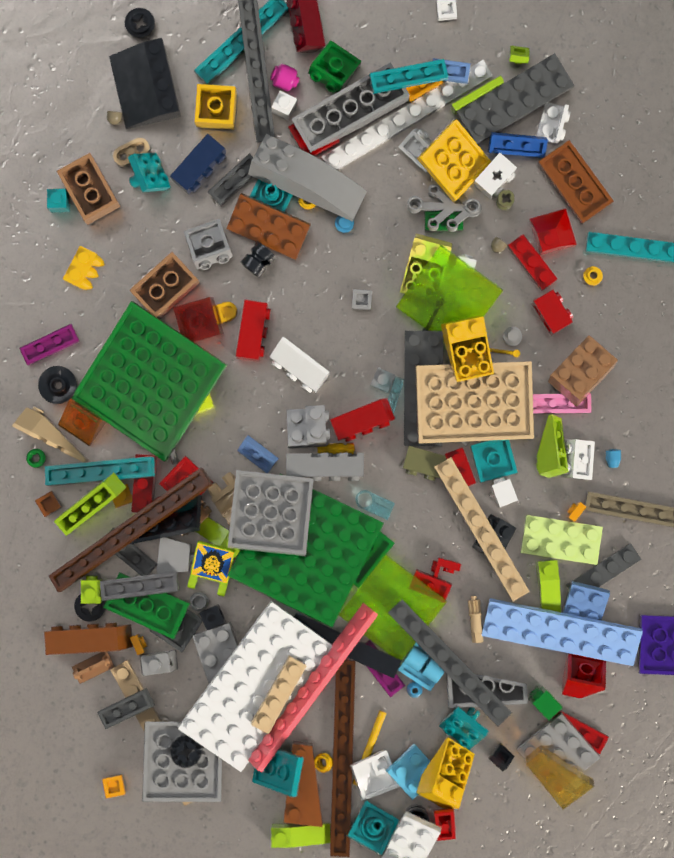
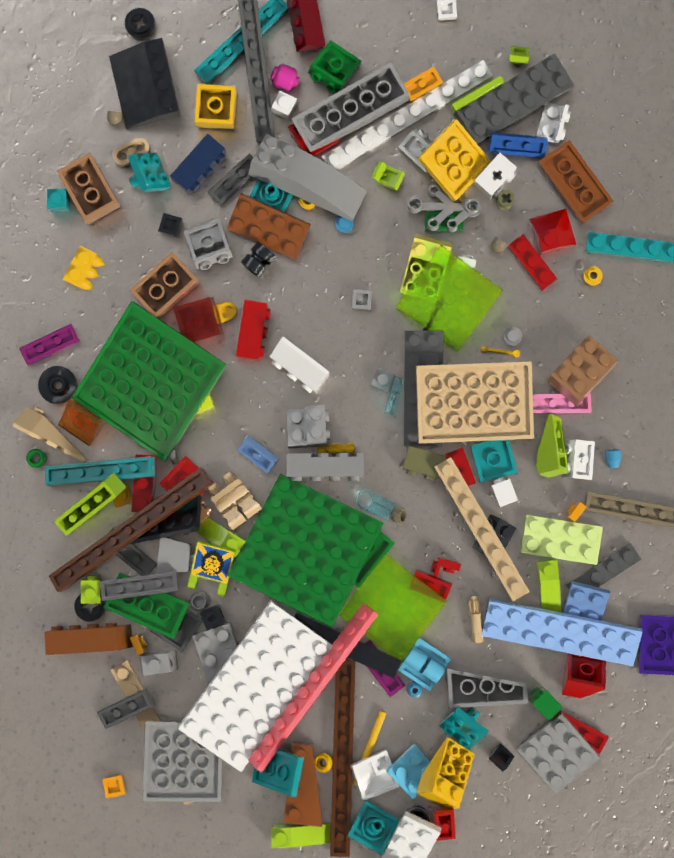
(48, 503): dark orange plate -> none
(92, 667): medium nougat hinge -> none
(170, 225): none -> black plate
(178, 746): black gear -> none
(270, 513): light grey plate -> none
(278, 694): tan plate -> none
(363, 420): red brick -> none
(387, 176): none -> lime bracket
(399, 515): none -> dark tan hinge
(408, 76): teal plate -> none
(450, 663): dark grey plate -> none
(457, 71): medium blue plate -> none
(468, 348): yellow slope -> none
(552, 312): red brick -> none
(558, 777): clear yellow wedge -> none

